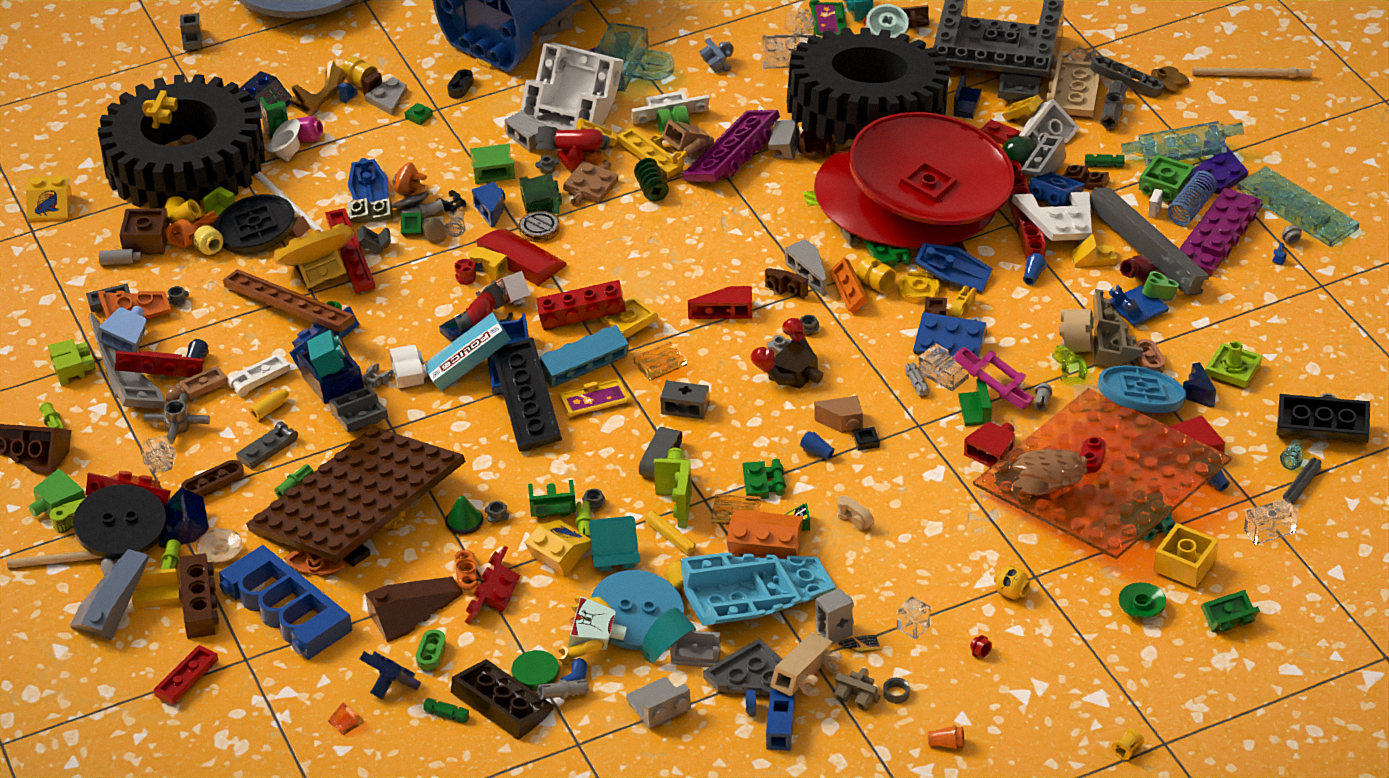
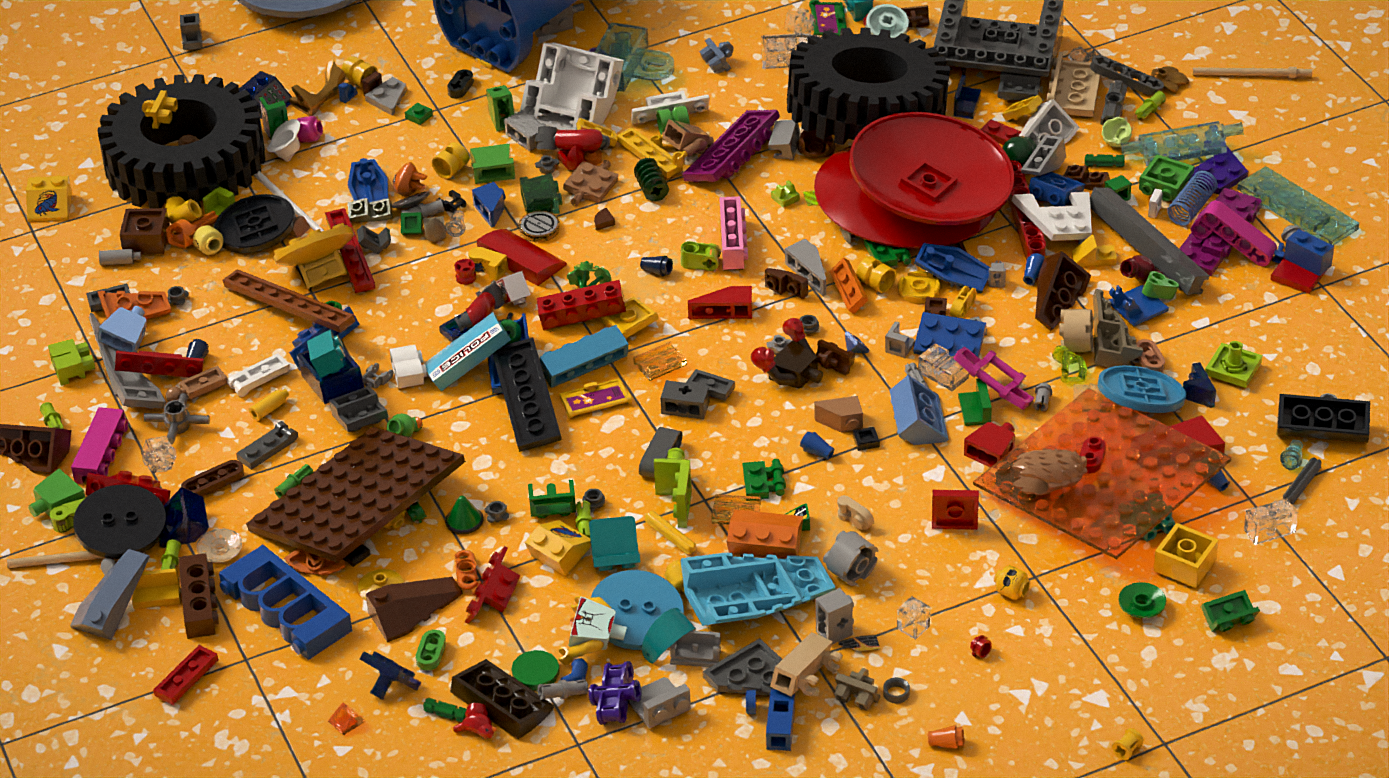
(100, 443): none -> dark pink brick
(377, 579): none -> yellow dish
(404, 424): none -> bright green animal
(416, 512): none -> green plate
(450, 160): none -> yellow wheel
(476, 721): none -> red animal
(499, 102): none -> bright green torso
(514, 328): none -> green plate
(581, 275): none -> bright green plant
(603, 219): none -> reddish brown tile
(615, 692): none -> dark purple axle
(658, 264): none -> dark blue cone
(697, 255): none -> lime piece
(718, 386): none -> dark grey plate
(732, 233): none -> bright pink brick
(785, 194): none -> lime tile
(834, 357): none -> reddish brown hips
(851, 557): none -> light grey brick
(855, 344): none -> blue slope
(897, 343): none -> light grey panel
(917, 413): none -> medium blue slope
(955, 509): none -> red plate
(997, 275): none -> piece
(1058, 287): none -> reddish brown wedge
(1116, 131): none -> yellowish green hair
(1120, 186): none -> green plate
(1150, 105): none -> lime axle
(1235, 230): none -> dark pink beam
(1295, 276): none -> red tile
(1309, 252): none -> blue brick

